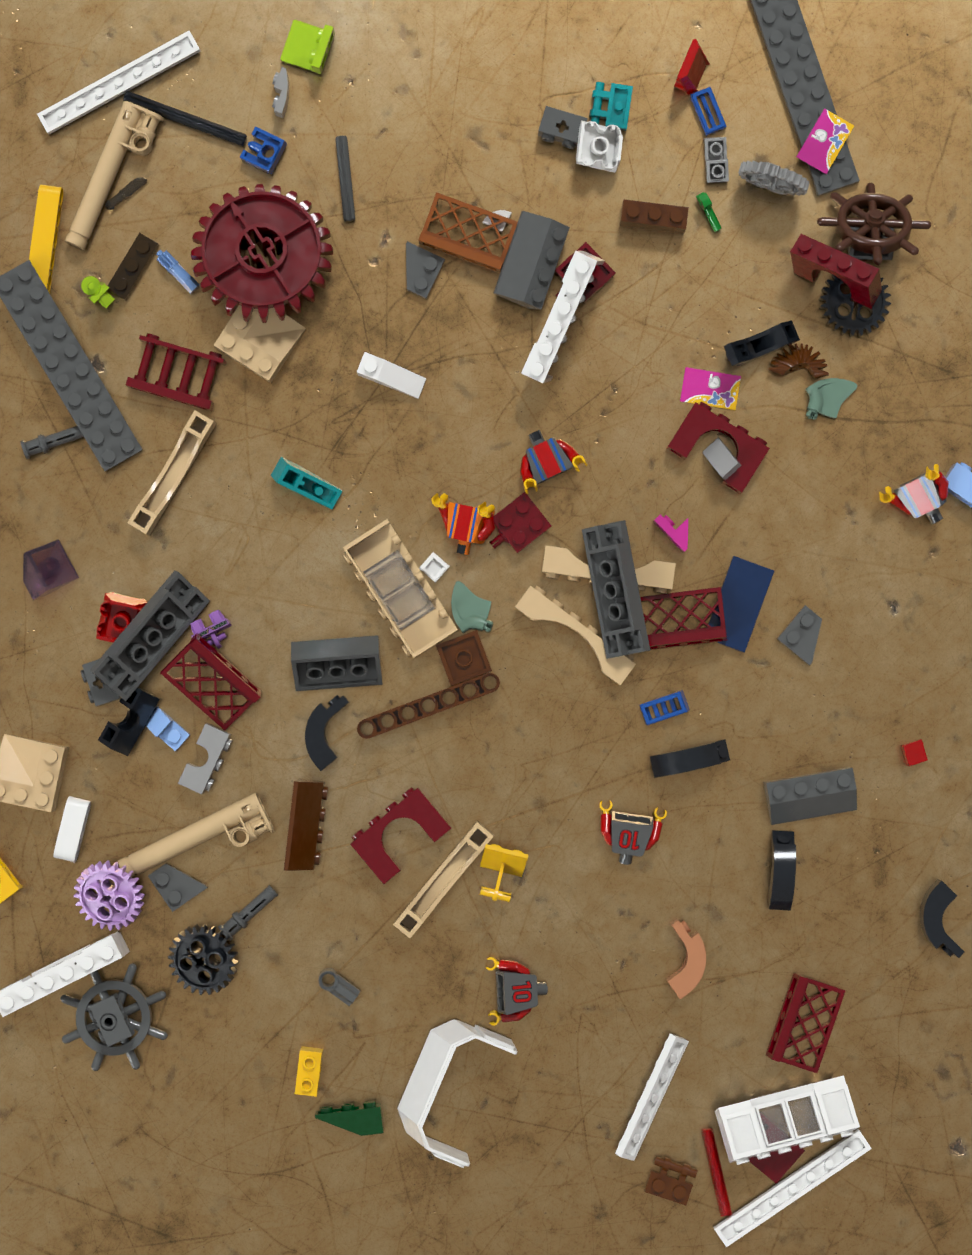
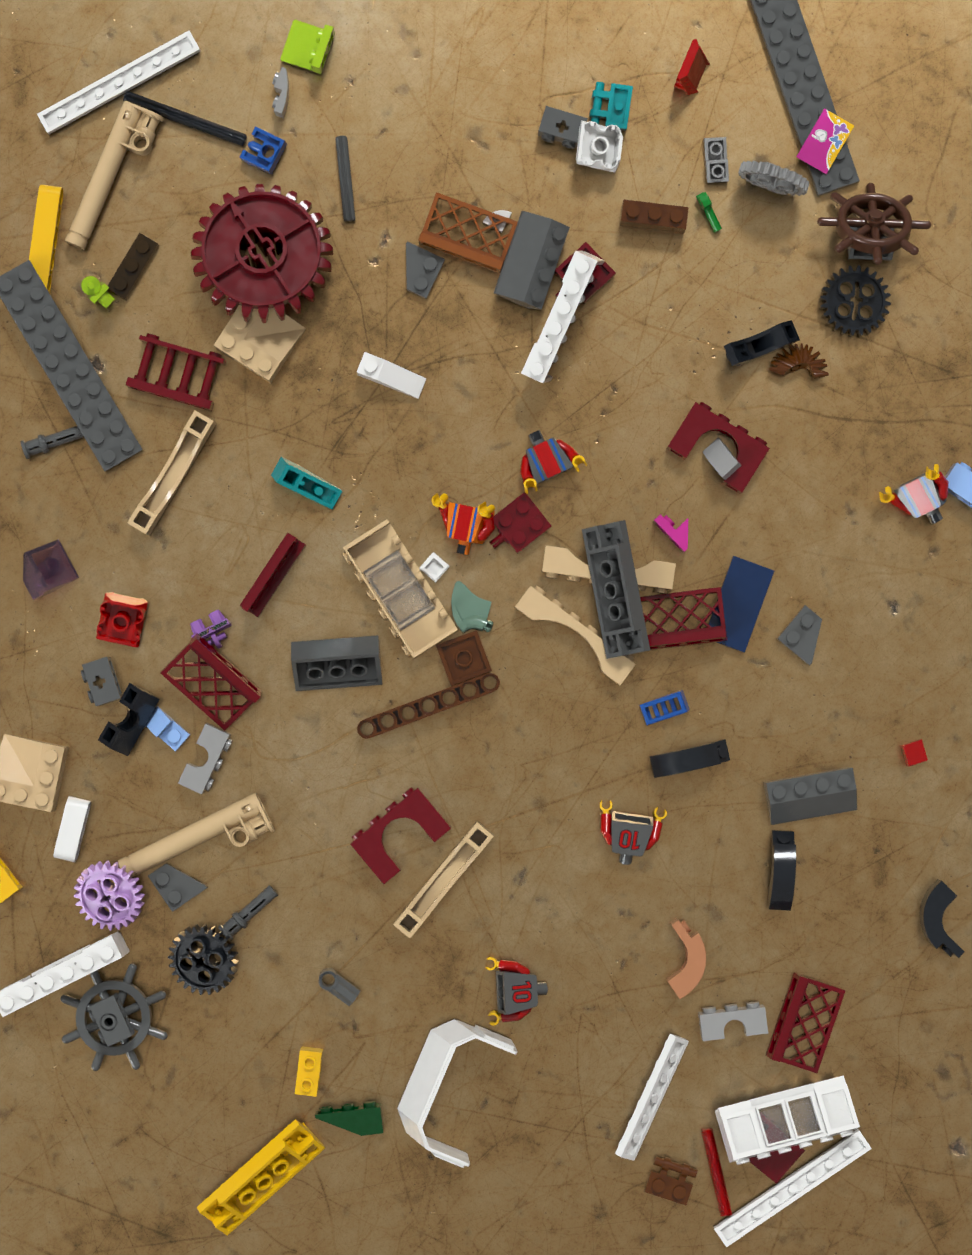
(128, 190): clear smoke piece -> none
(149, 635): dark grey slope -> none
(177, 271): medium blue piece -> none
(261, 1177): none -> yellow slope
(272, 575): none -> dark red fence
(305, 825): reddish brown slope -> none
(315, 736): black arch -> none
(504, 861): yellow plate -> none
(700, 94): blue tile -> none
(710, 388): sticker -> none
(713, 1021): none -> light grey arch
(827, 396): sand green arm -> none
(862, 278): dark red arch -> none

